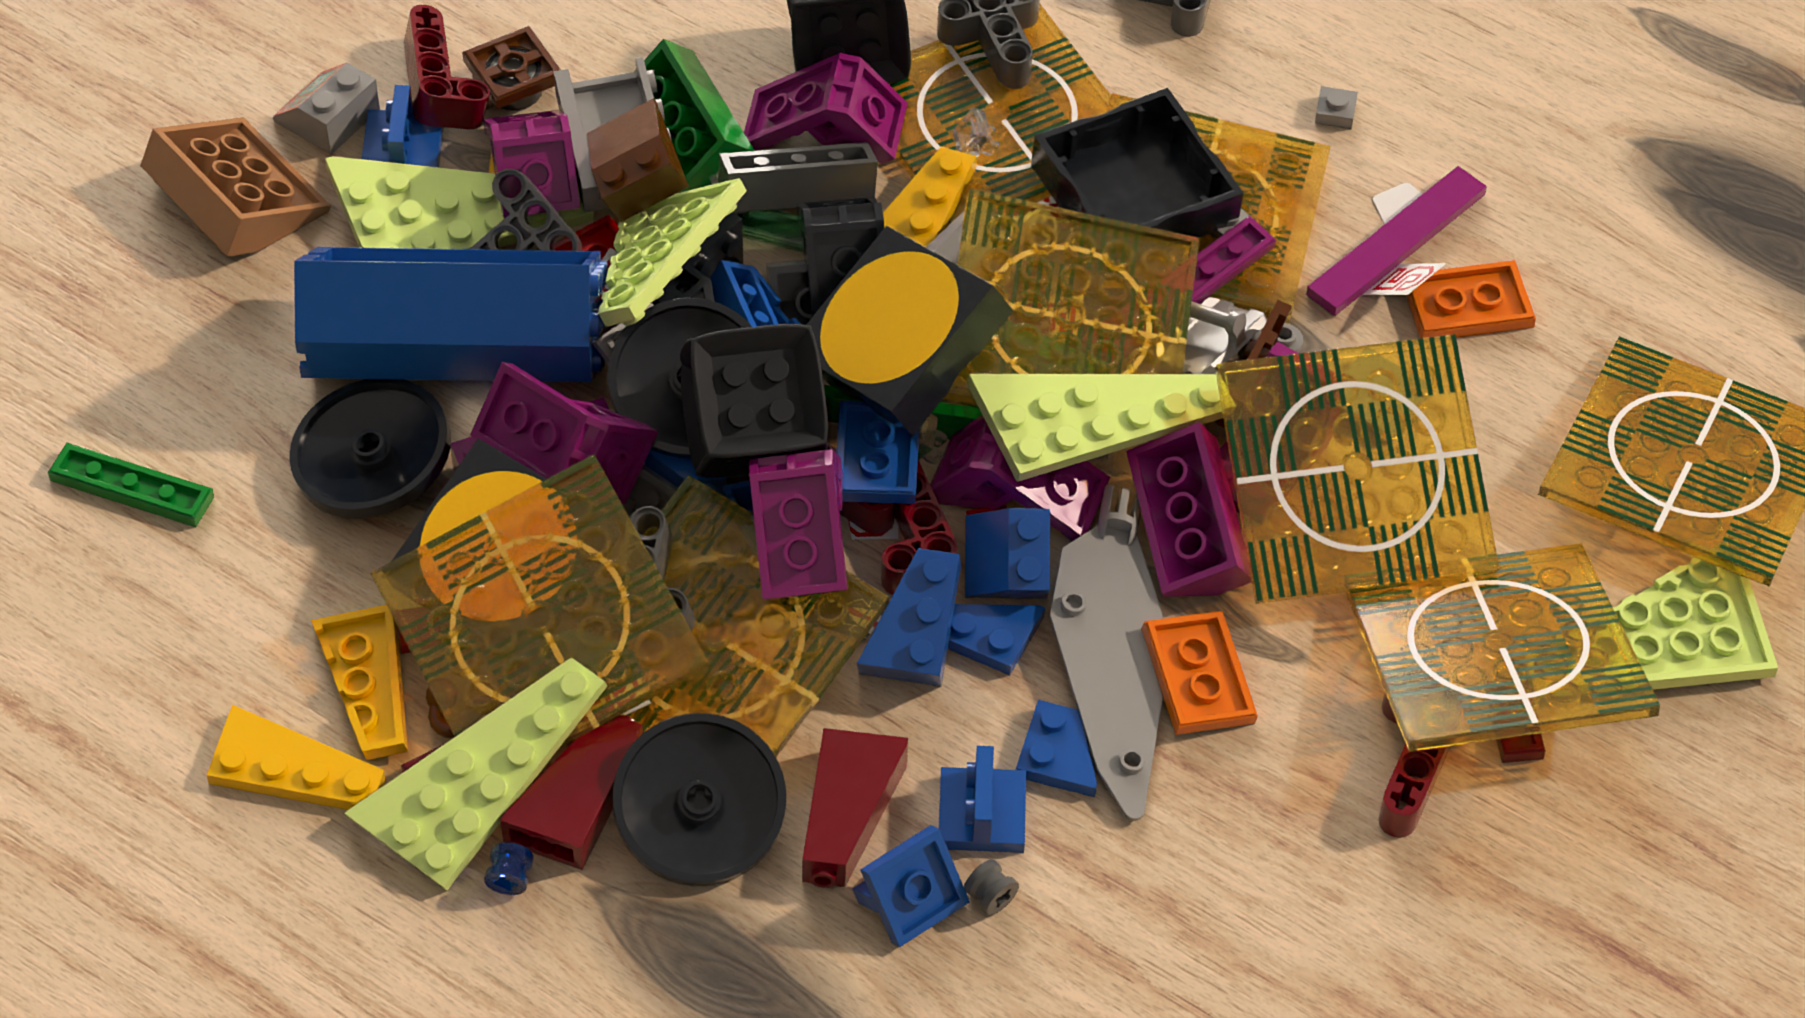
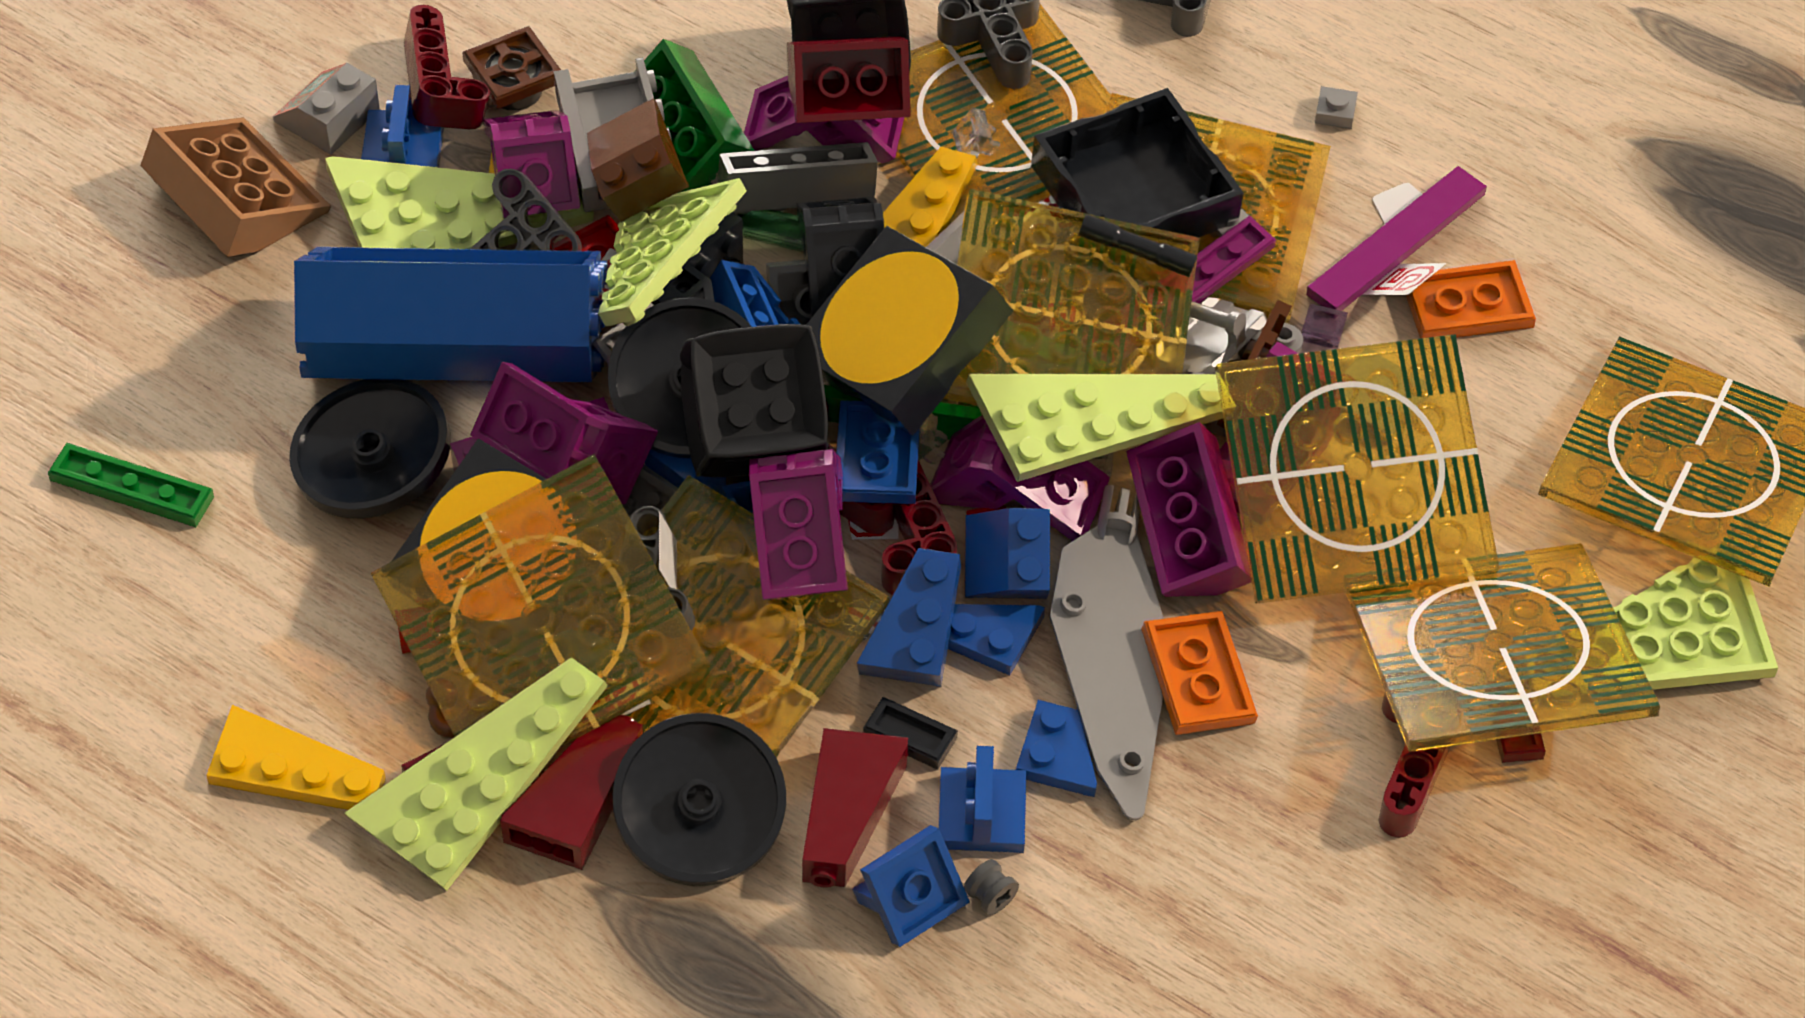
(368, 675): yellow wing -> none
(508, 868): clear blue wheel -> none
(667, 553): none -> white sticker
(849, 79): none -> dark red slope
(927, 738): none -> black tile
(1159, 253): none -> black piece
(1324, 326): none -> tile

